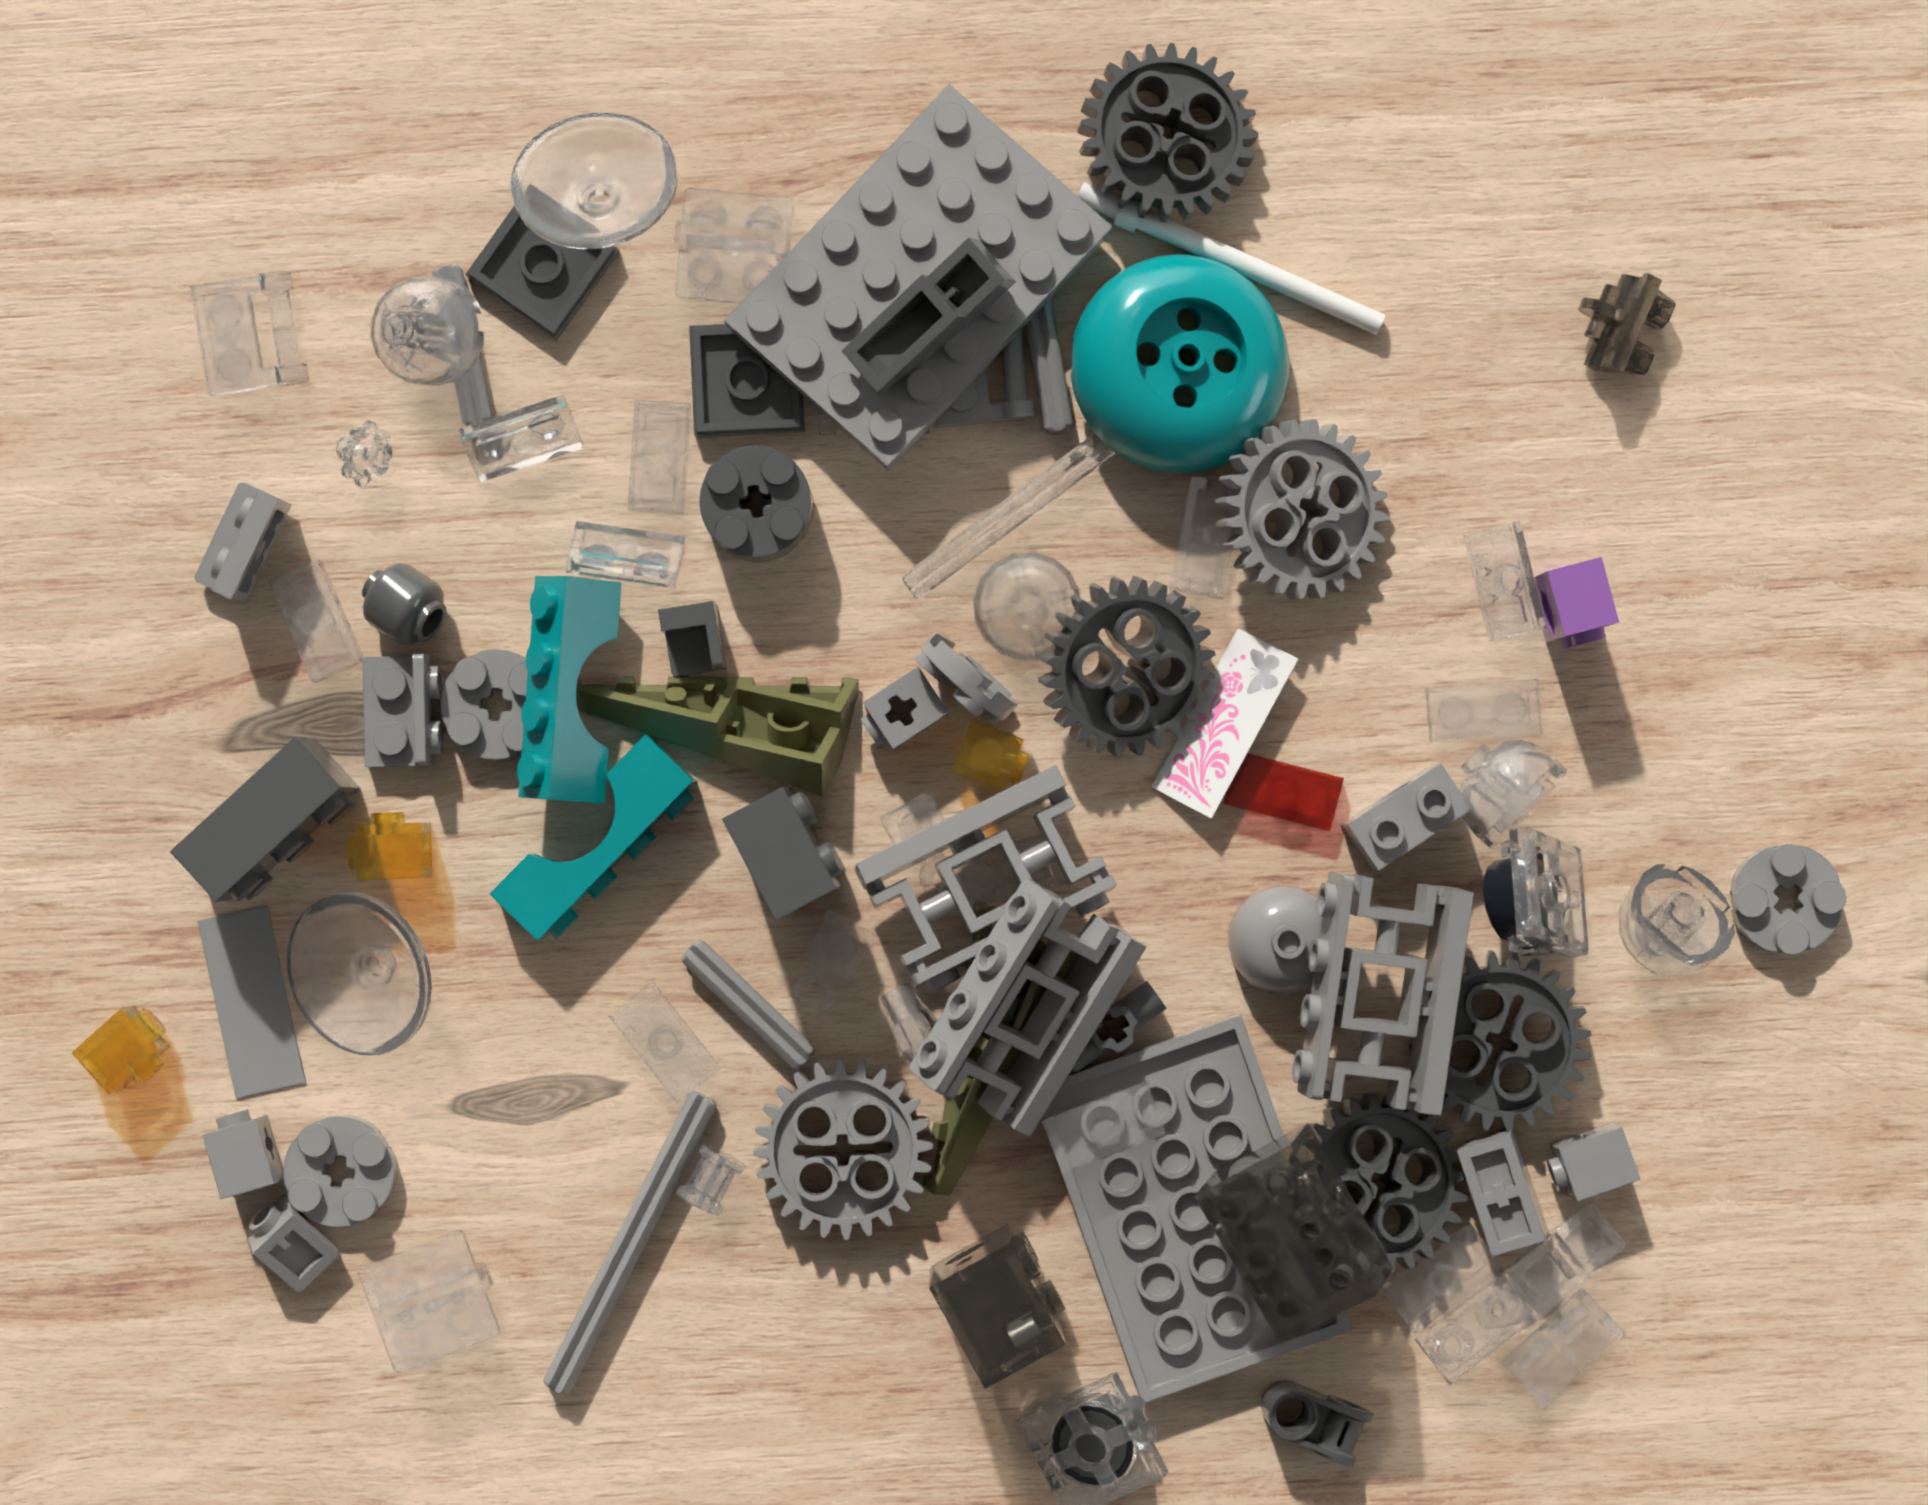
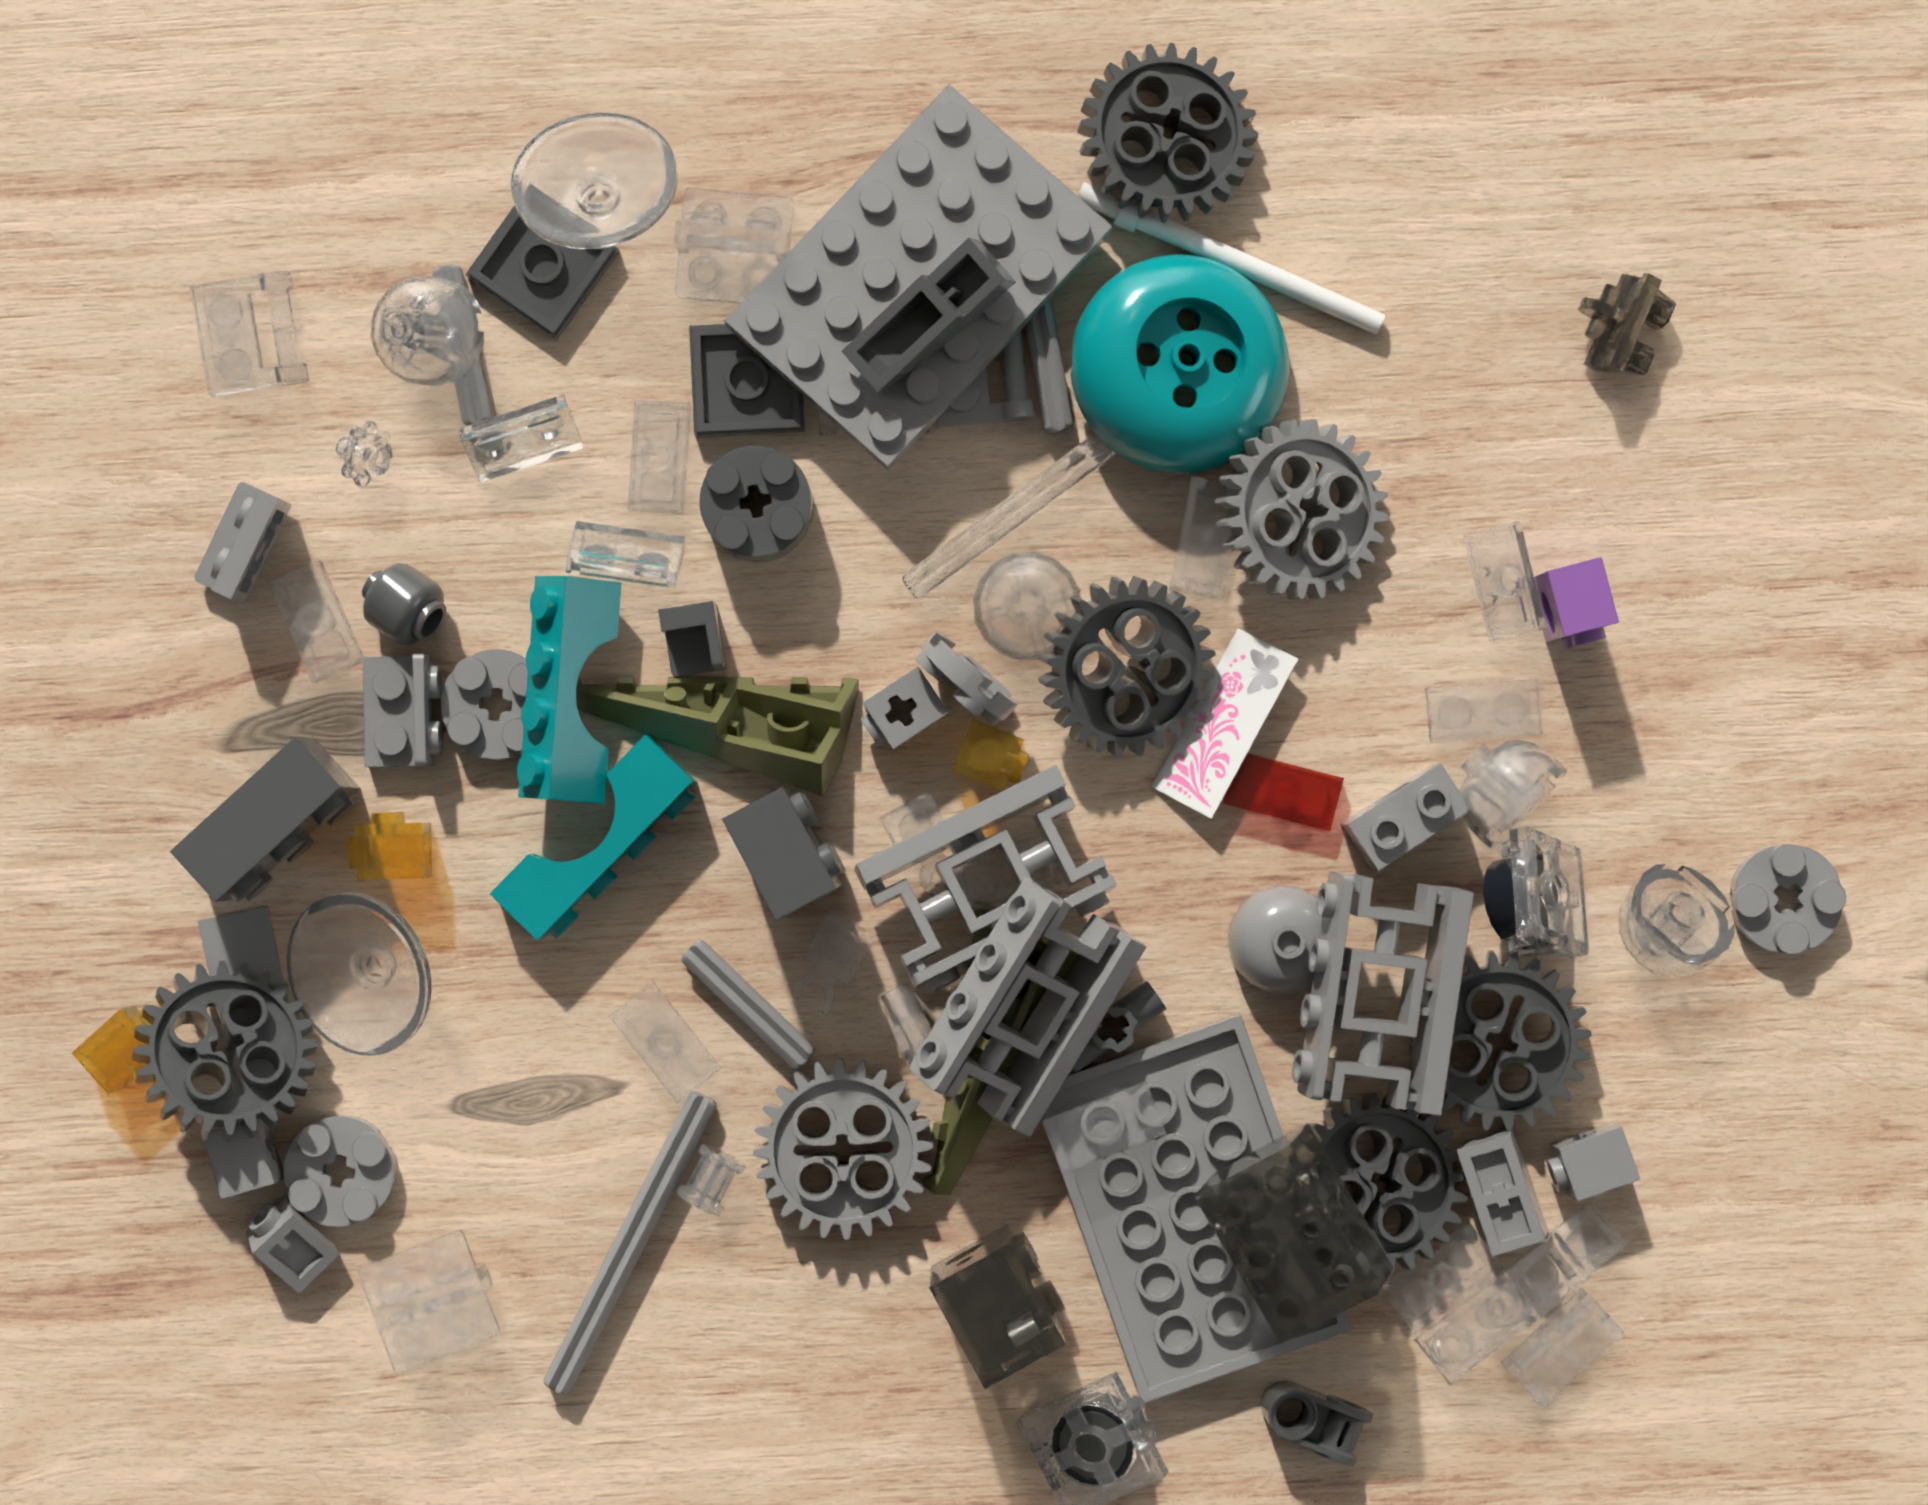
(176, 1063): none -> dark grey gear

